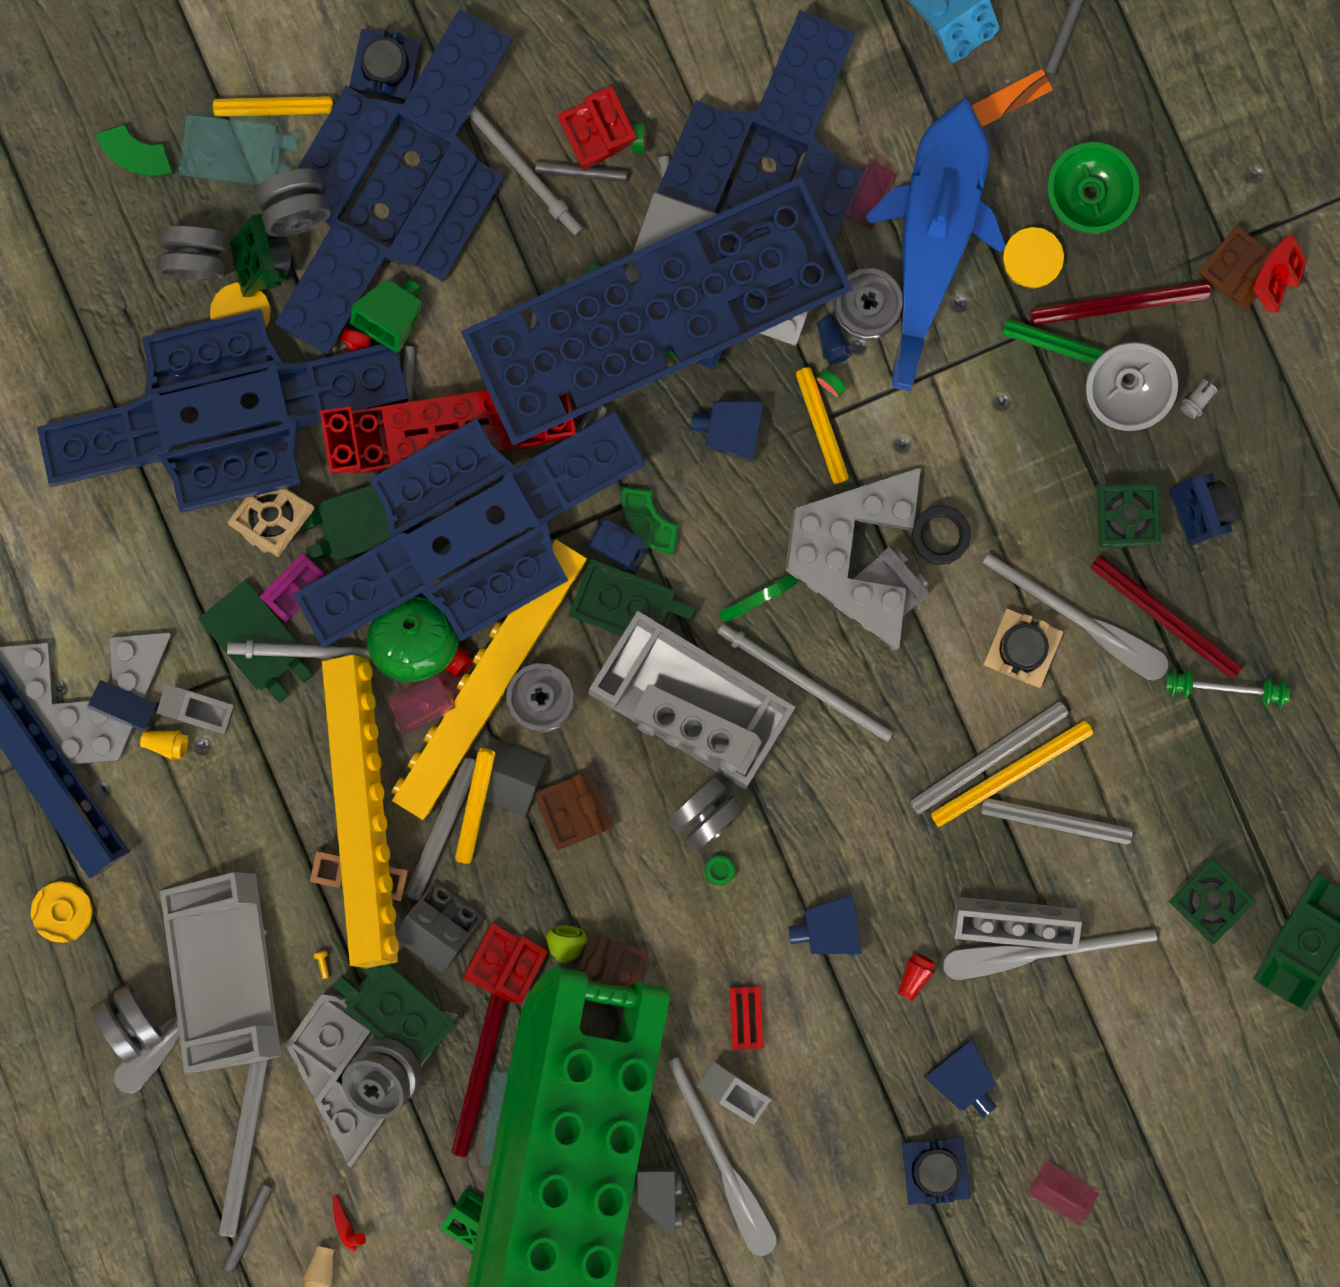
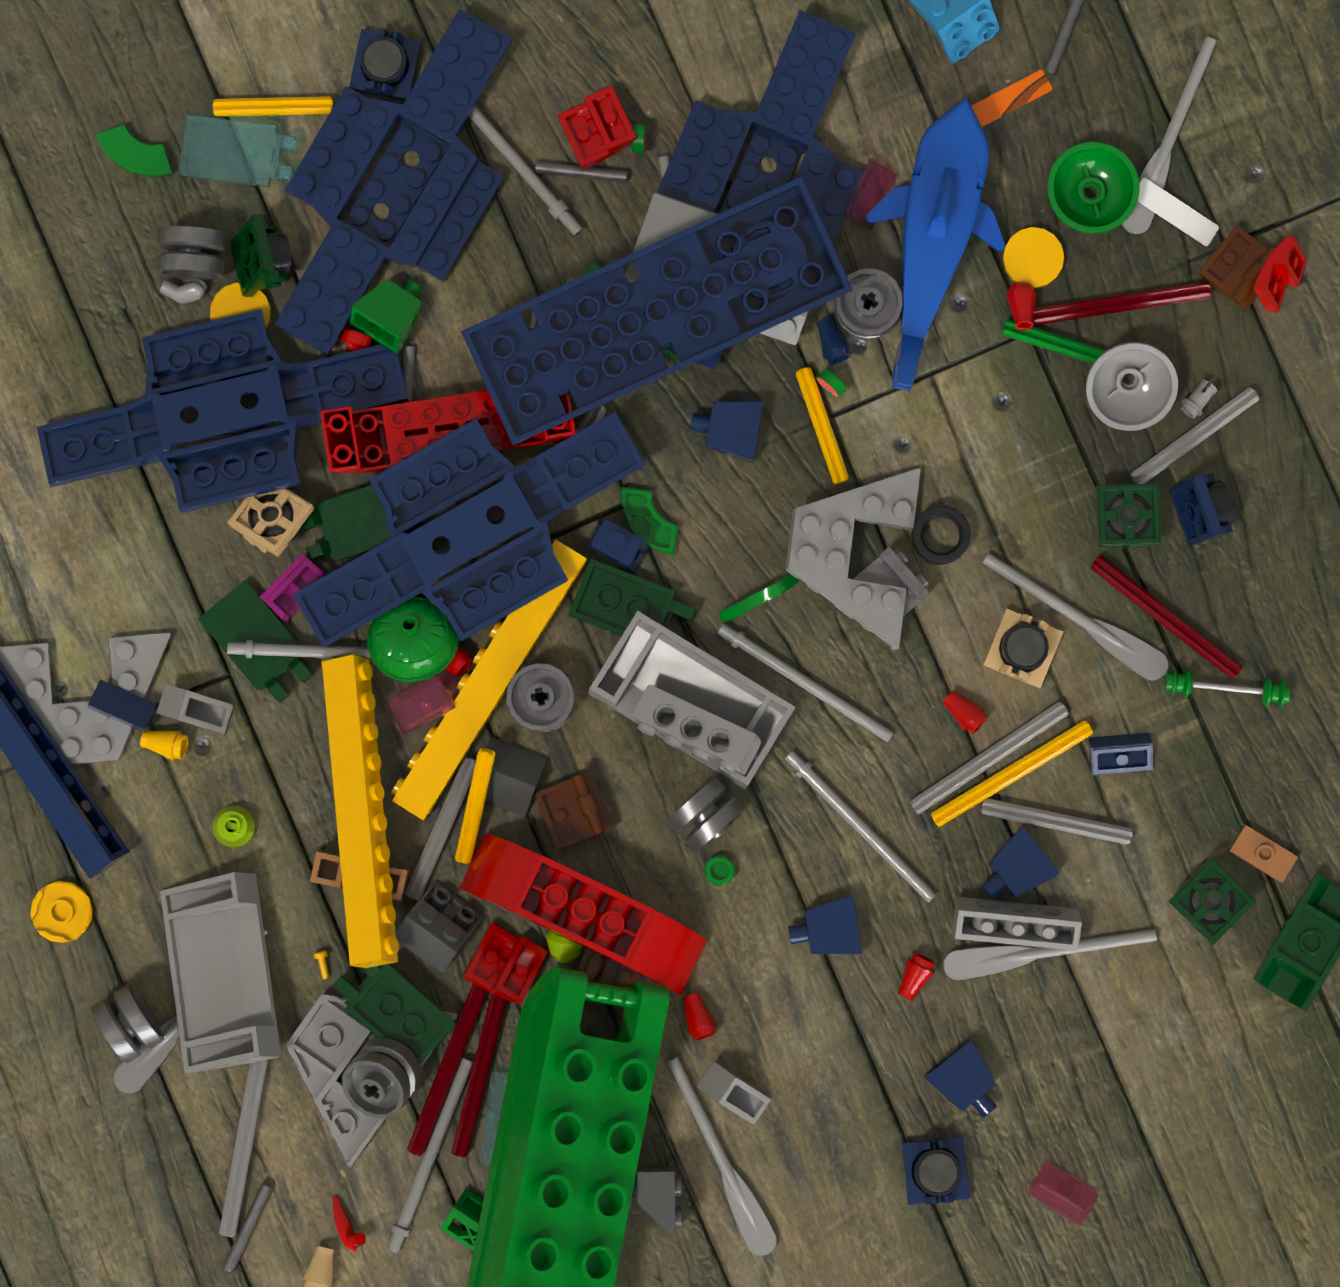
(186, 293): none -> light grey arm
(242, 829): none -> lime cone
(292, 202): flat silver wheel -> none
(401, 1230): none -> light grey bar
(446, 1070): none -> dark red axle
(584, 912): none -> red slope
(698, 1017): none -> red cone
(746, 1022): red tile -> none
(804, 770): none -> light grey bar
(966, 713): none -> red cone
(1019, 866): none -> dark blue torso
(1022, 304): none -> red cone
(1121, 753): none -> dark blue slope
(1158, 165): none -> light grey piece
(1176, 212): none -> white sticker
(1194, 436): none -> light grey axle
(1263, 854): none -> medium nougat plate

